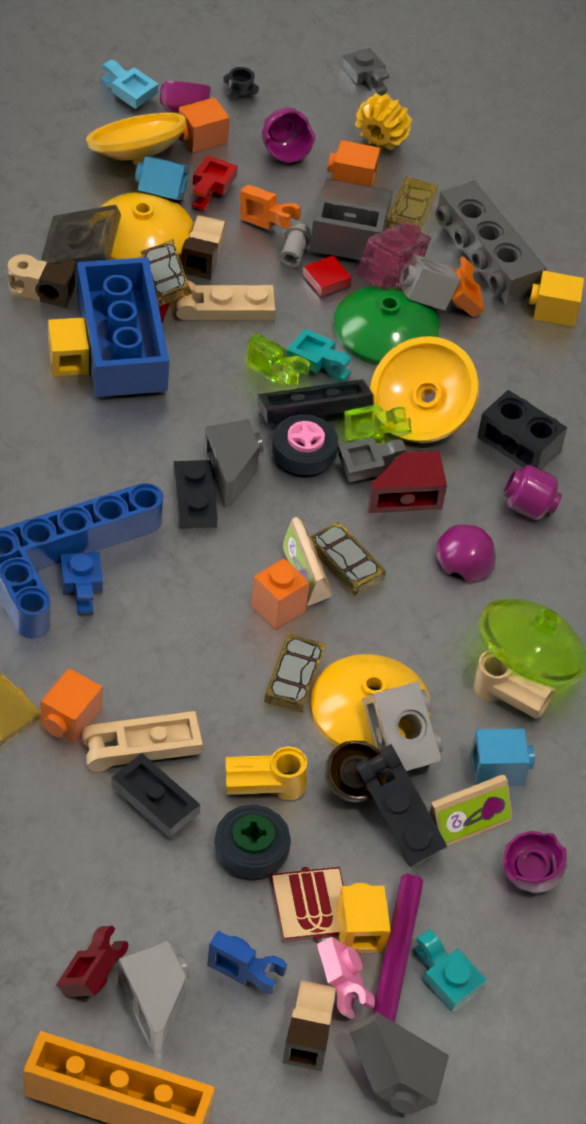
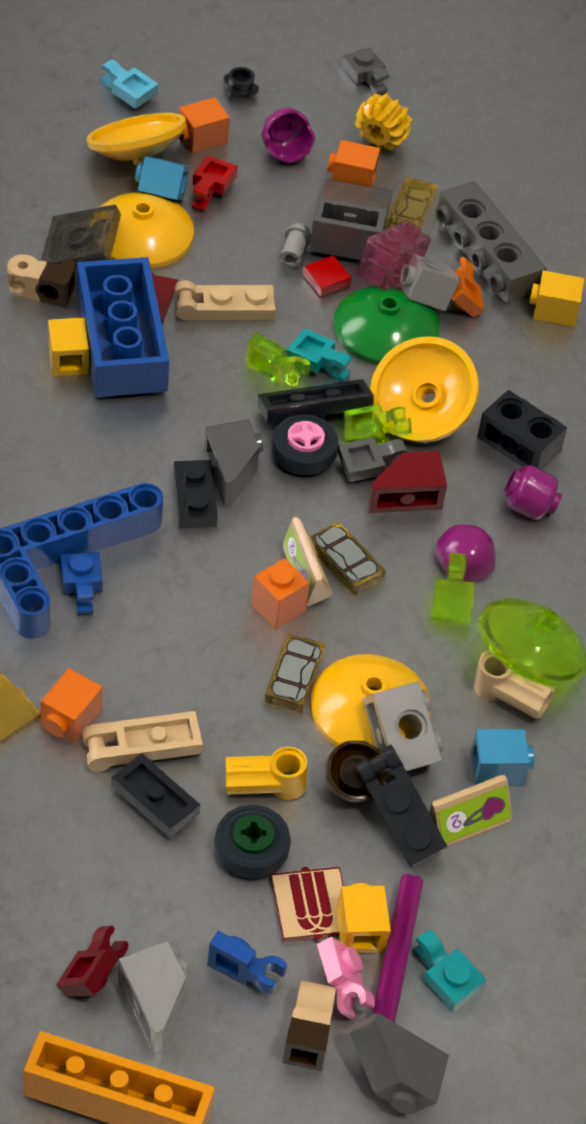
(167, 272): tile -> none
(178, 93): magenta hair -> none
(203, 242): leg -> none
(261, 209): orange plate -> none
(454, 597): none -> clear neon green plate
(535, 861): magenta hair -> none

